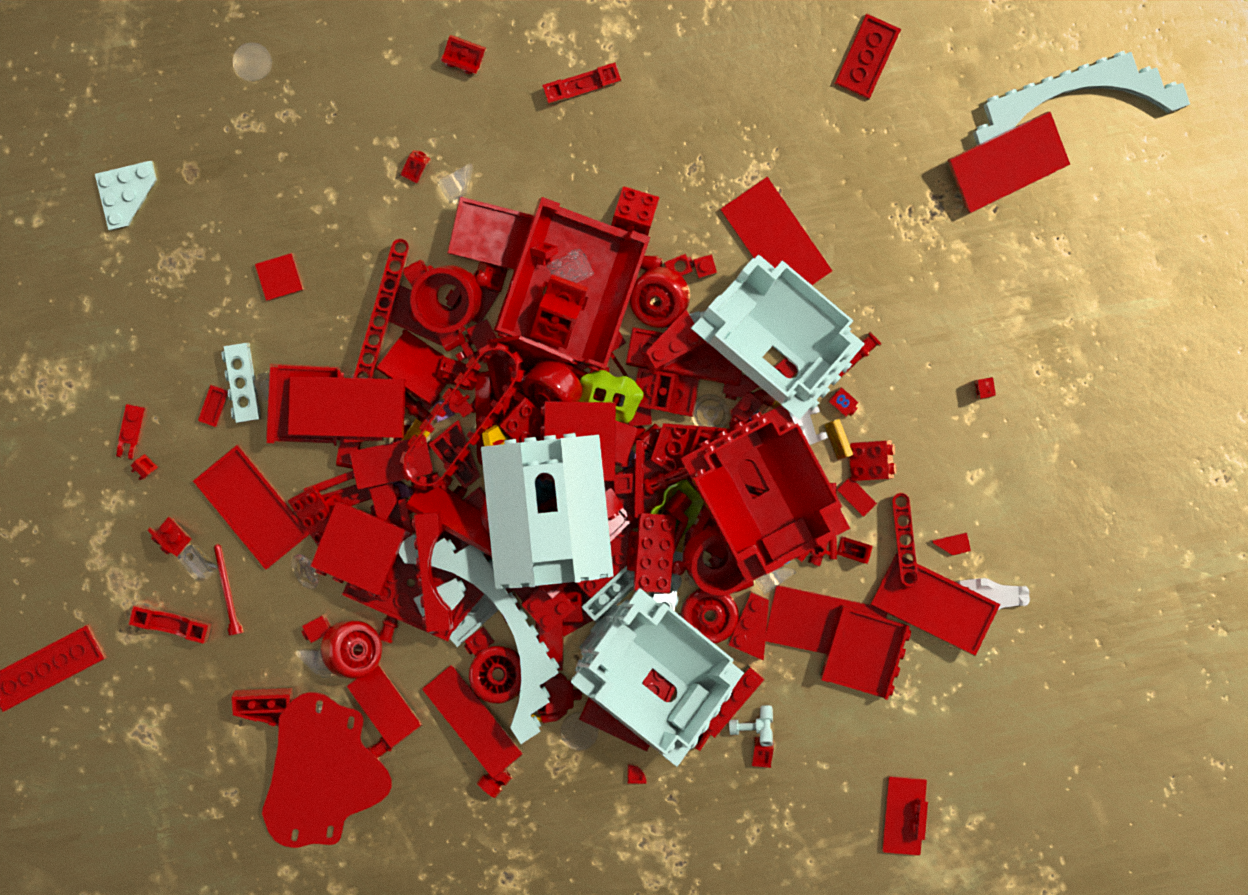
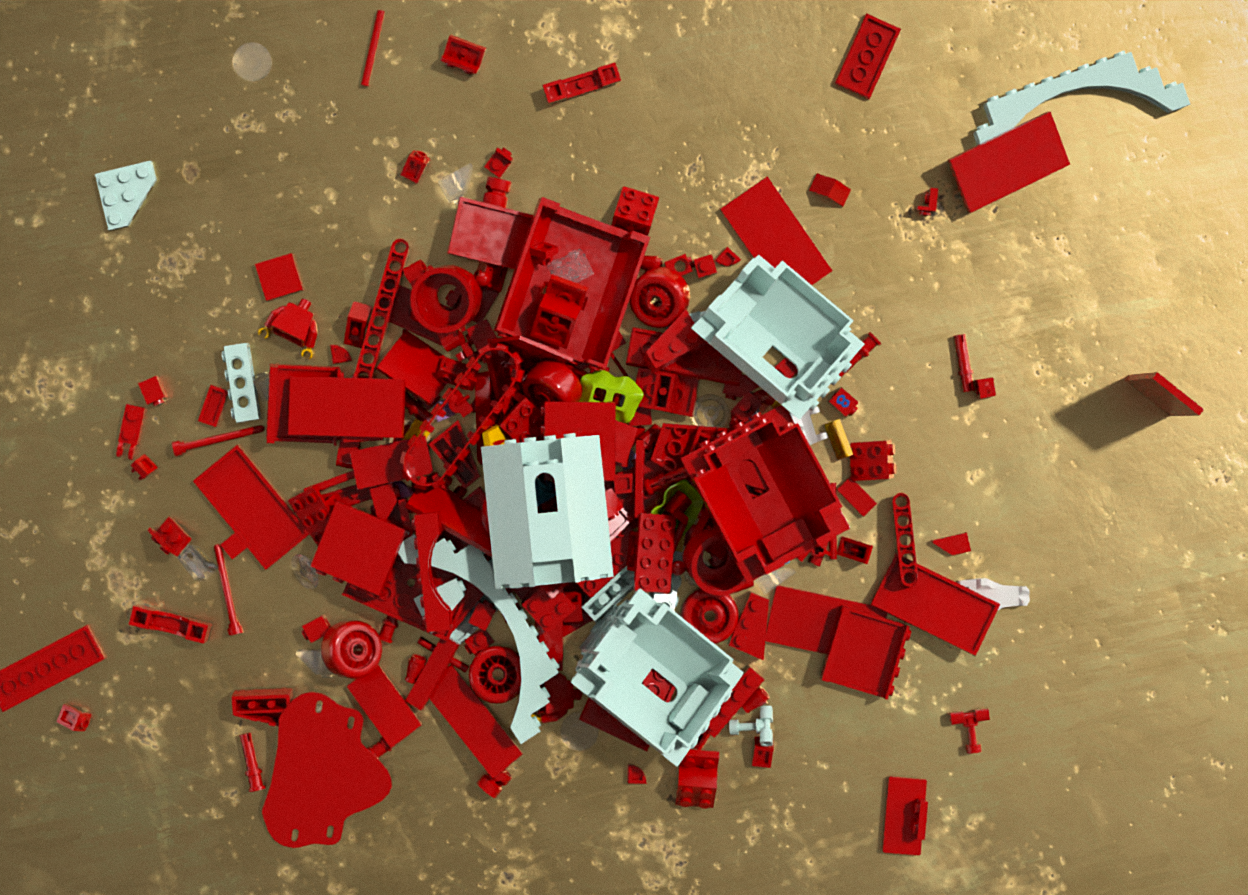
(73, 718): none -> red bracket
(153, 391): none -> red brick
(180, 448): none -> red piece
(233, 546): none -> red tile
(253, 772): none -> red pin
(293, 324): none -> red torso
(340, 354): none -> red tile
(357, 324): none -> red slope
(372, 48): none -> red bar
(414, 668): none -> red cone
(432, 673): none -> red tile
(455, 662): none -> red bar
(482, 614): none -> red brick
(497, 191): none -> red wheel
(499, 162): none -> red bracket
(697, 779): none -> red bracket
(727, 258): none -> red tile
(756, 700): none -> red cone
(830, 189): none -> red slope
(930, 199): none -> red bracket
(964, 363): none -> red pin
(970, 720): none -> red bar
(1164, 394): none -> red tile

